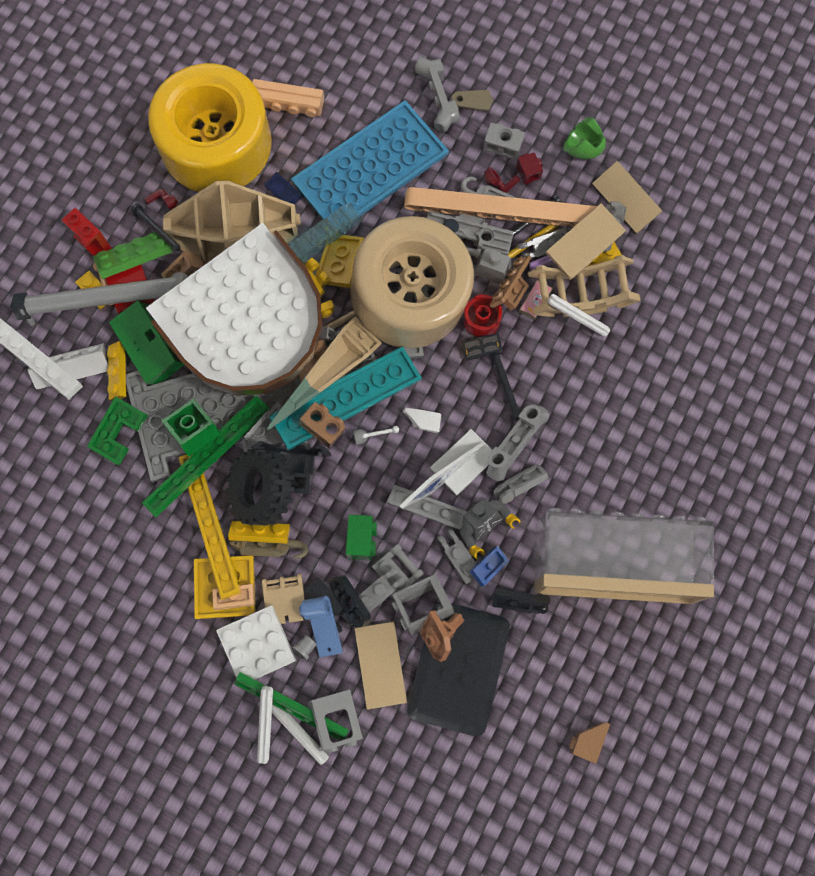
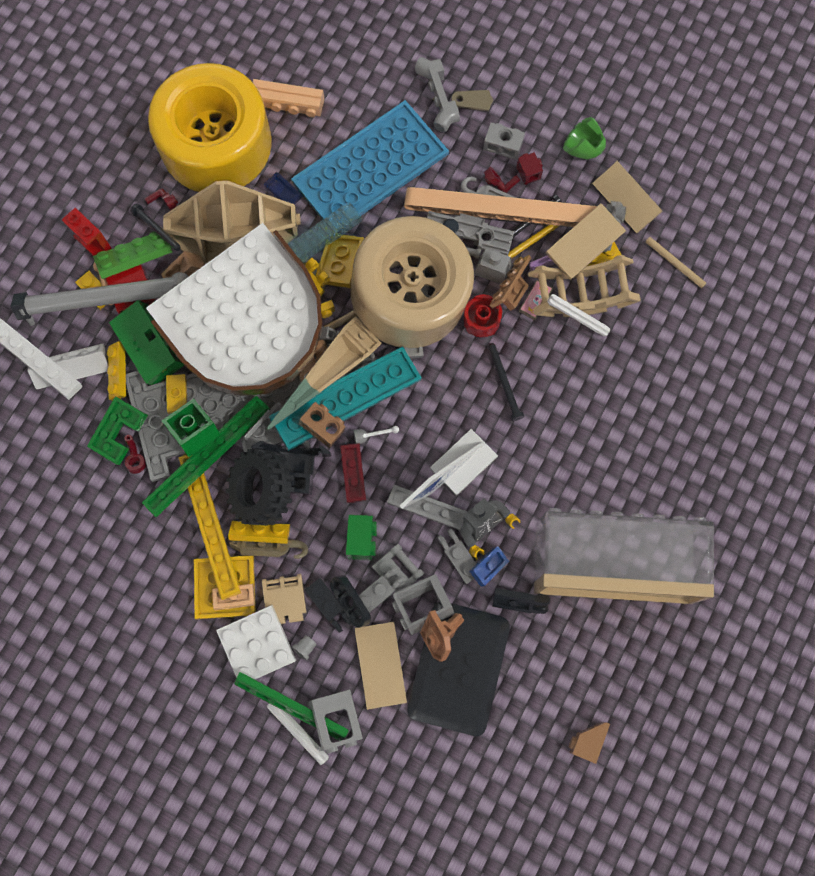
(134, 457): none -> dark red plate
(176, 392): none -> yellow plate
(264, 724): white axle -> none
(323, 623): medium blue door -> none
(353, 473): none -> dark red plate
(424, 419): white slope -> none
(482, 346): tile -> none
(503, 456): light grey plate -> none
(520, 483): light grey hinge -> none
(542, 243): light grey hinge -> none
(675, 262): none -> tan bar

